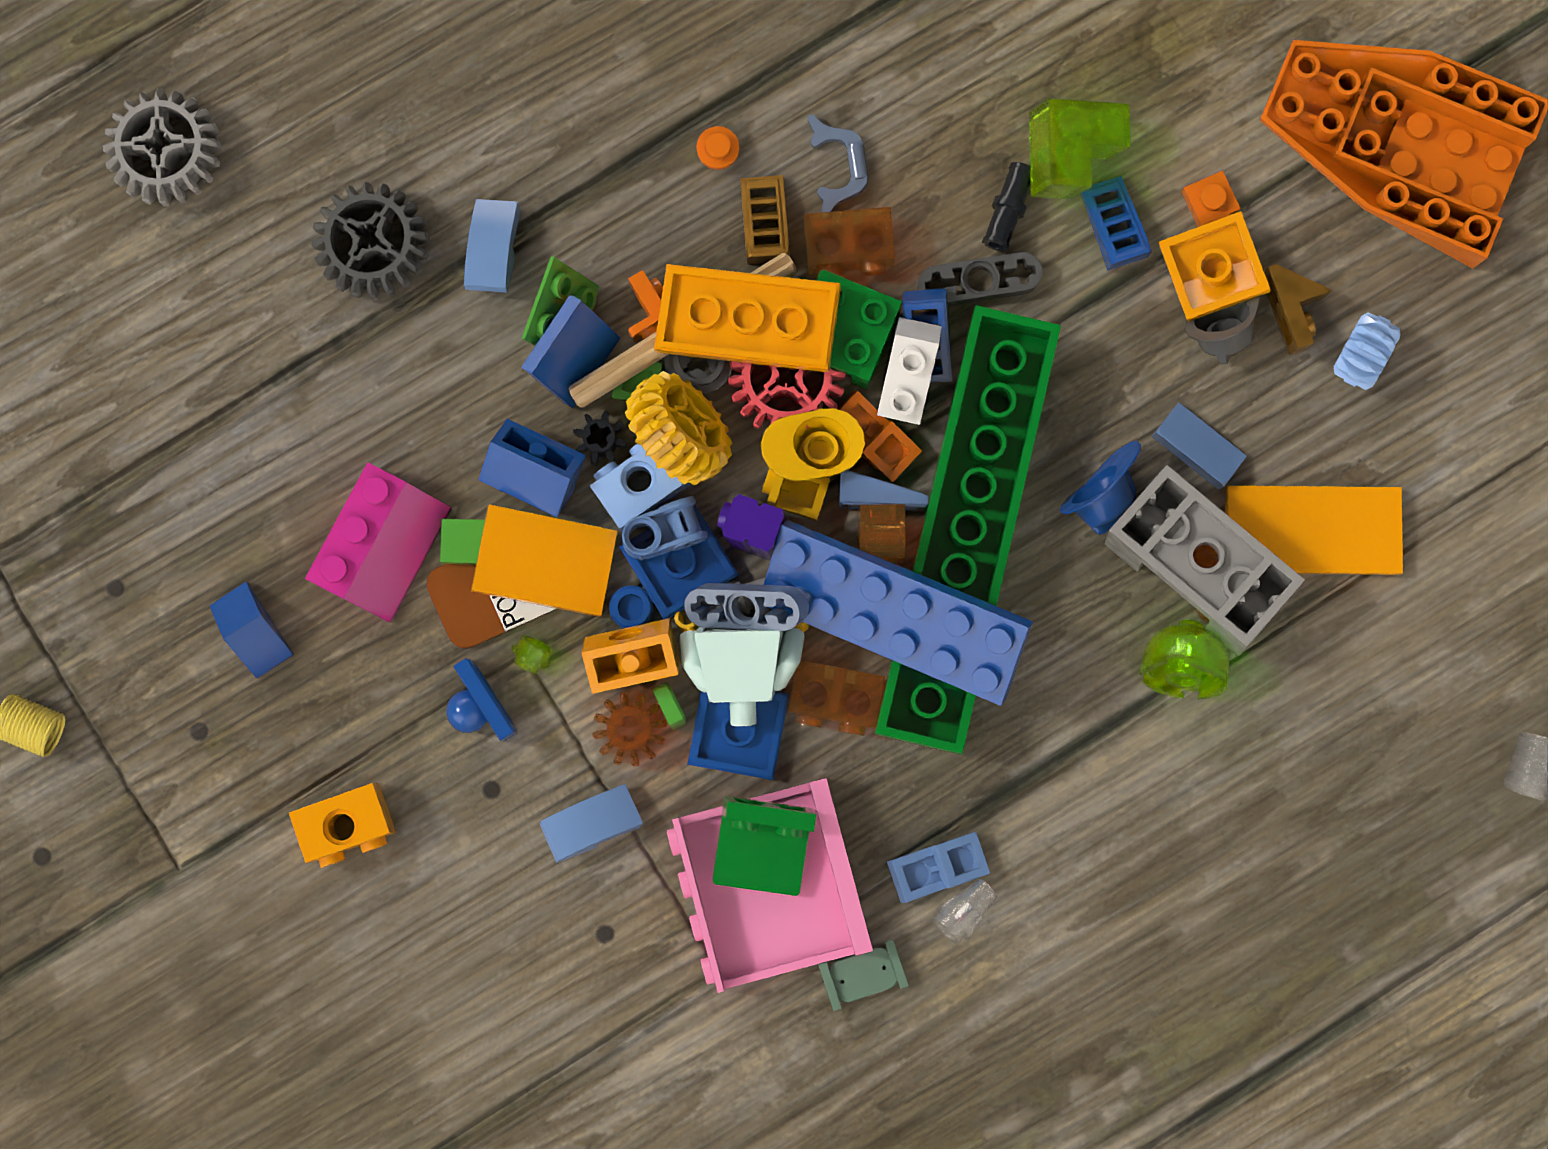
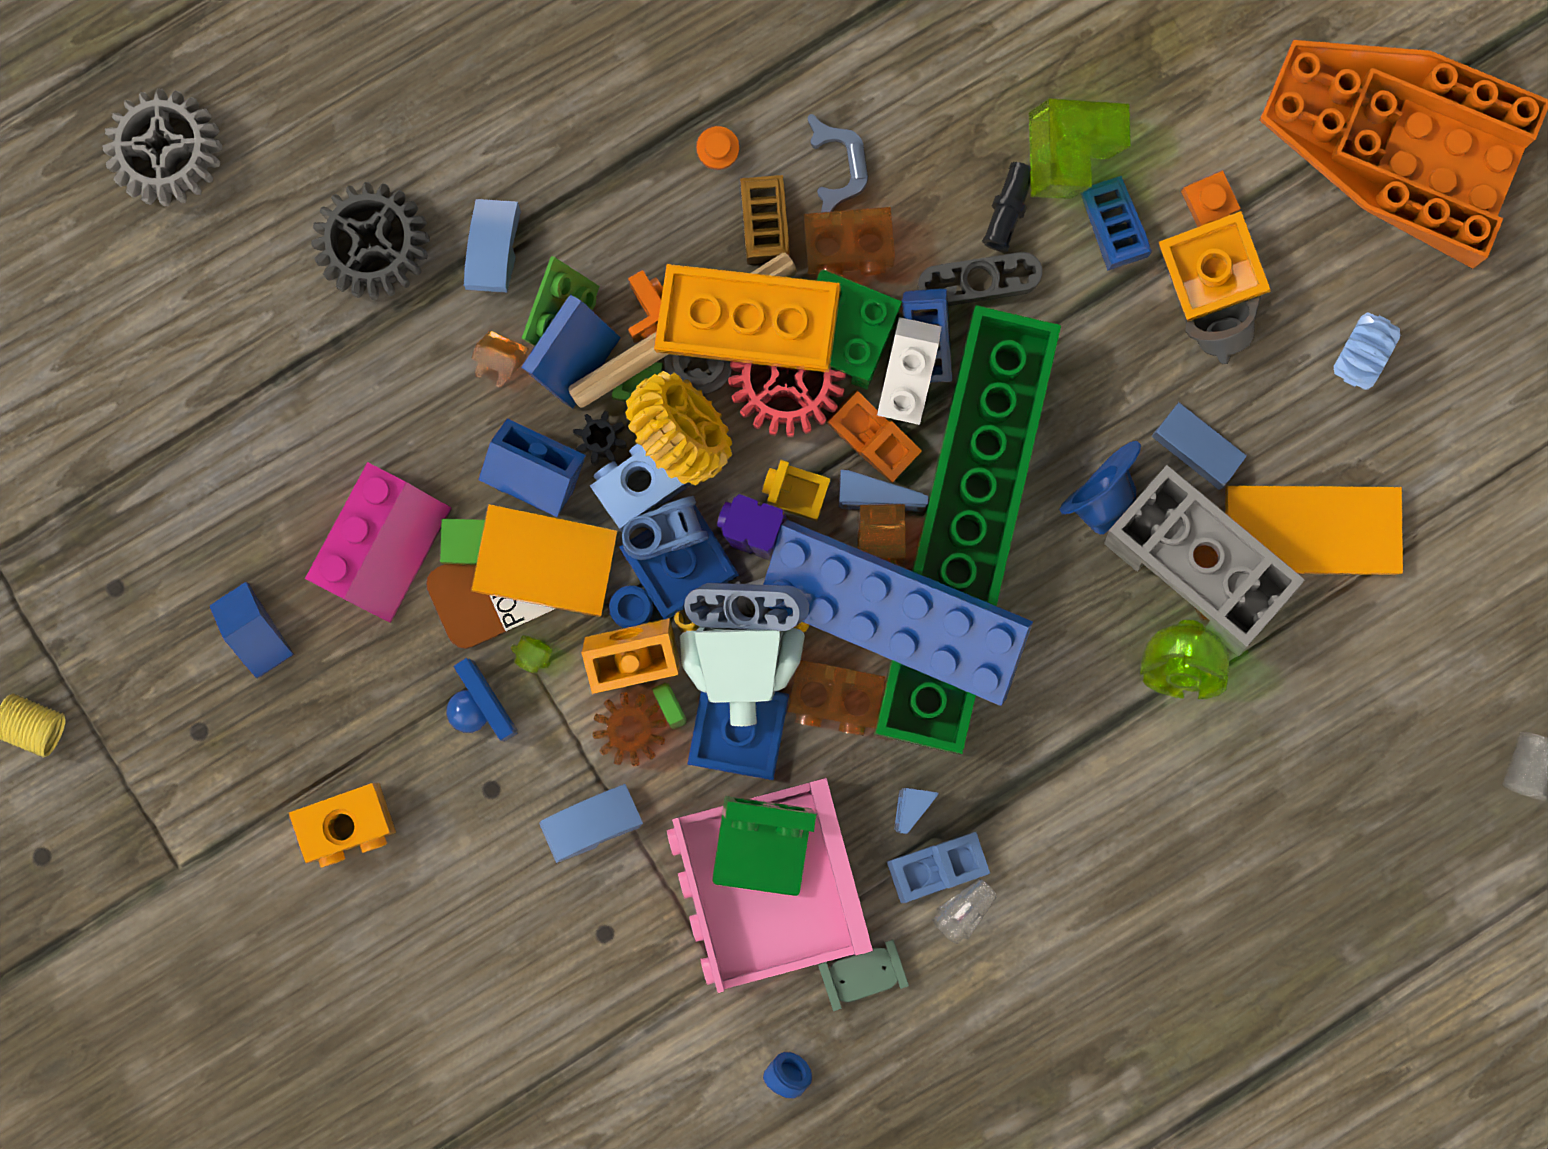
(500, 355): none -> clear orange tile
(788, 1075): none -> blue tile
(823, 450): yellow piece -> none
(910, 807): none -> medium blue slope
(1286, 298): pearl gold slope -> none

